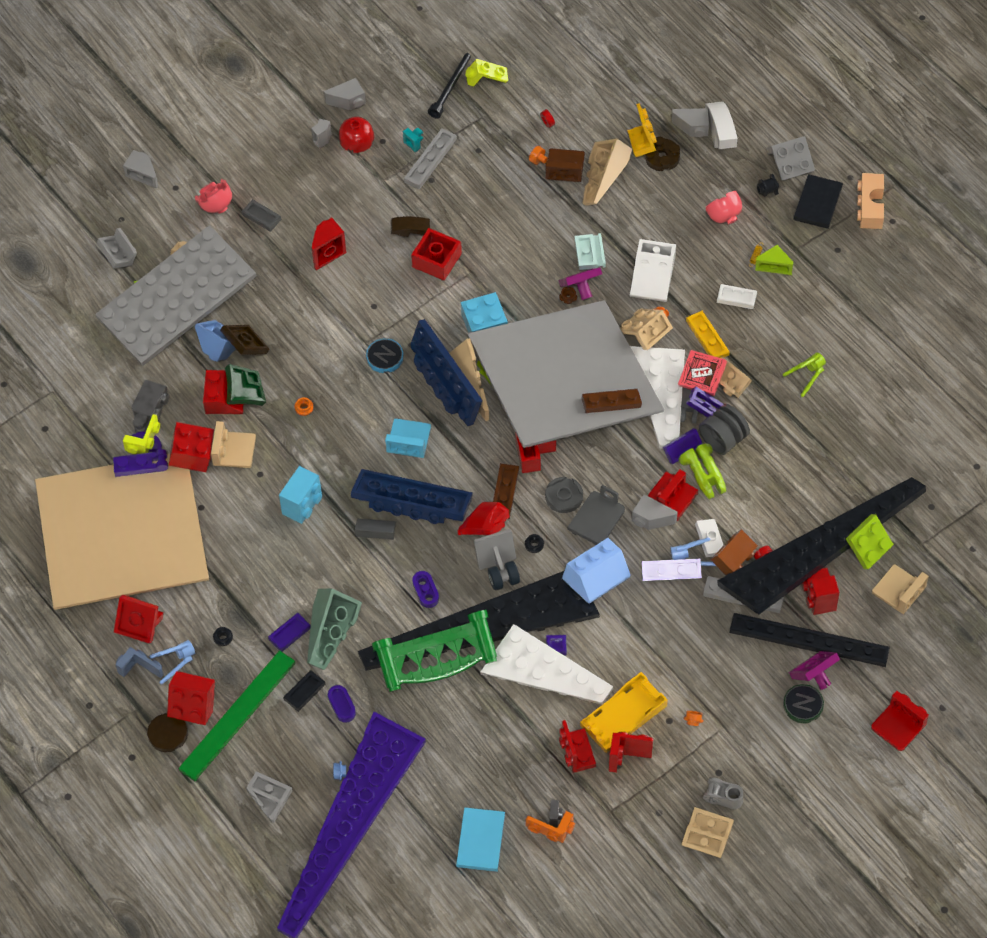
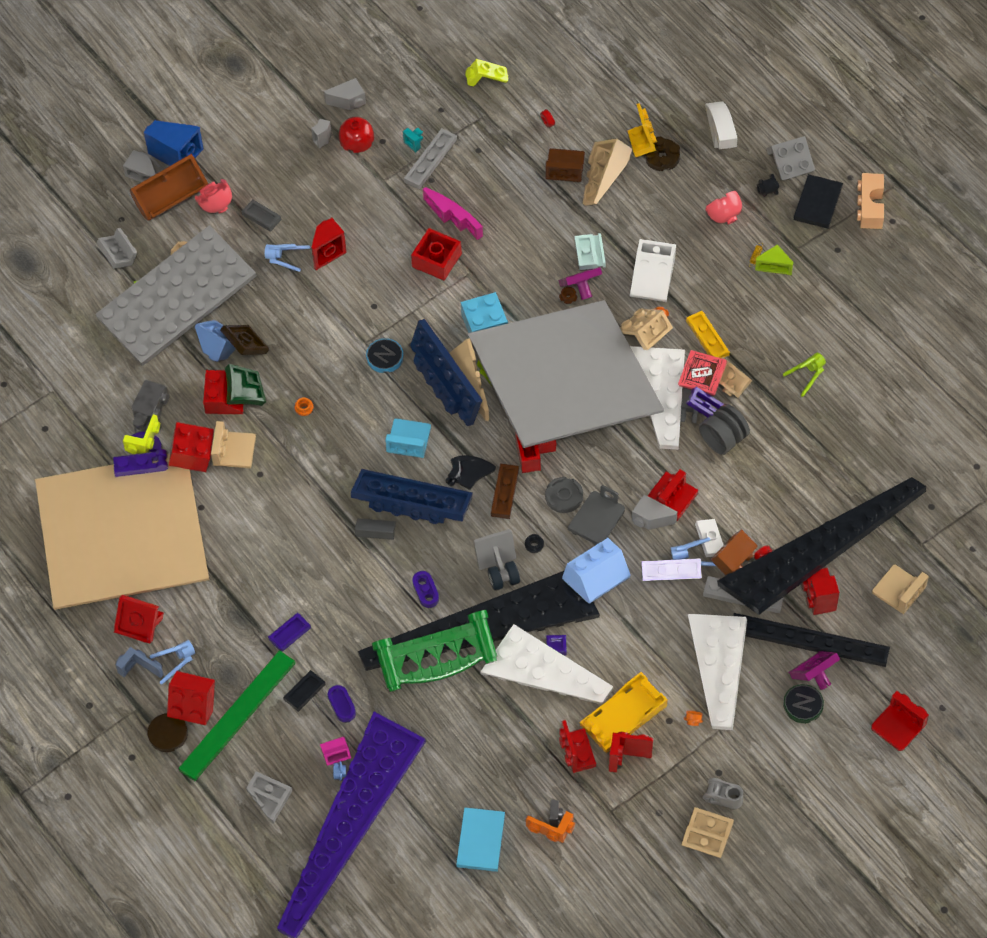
(168, 187): none -> dark orange container
(172, 141): none -> blue slope
(222, 631): black plate -> none
(274, 252): none -> light blue plant
(300, 495): medium azure brick -> none
(331, 619): sand green wedge -> none
(335, 751): none -> dark pink piece
(409, 224): dark brown slope -> none
(436, 109): black piece -> none
(449, 210): none -> dark pink slope
(468, 470): none -> black arm
(485, 519): red slope -> none
(538, 155): orange tile -> none
(611, 400): reddish brown plate -> none
(681, 444): dark purple tile -> none
(691, 121): light grey slope -> none
(704, 481): lime piece -> none
(719, 656): none -> white wing
(737, 296): white plate -> none
(869, 541): lime plate -> none

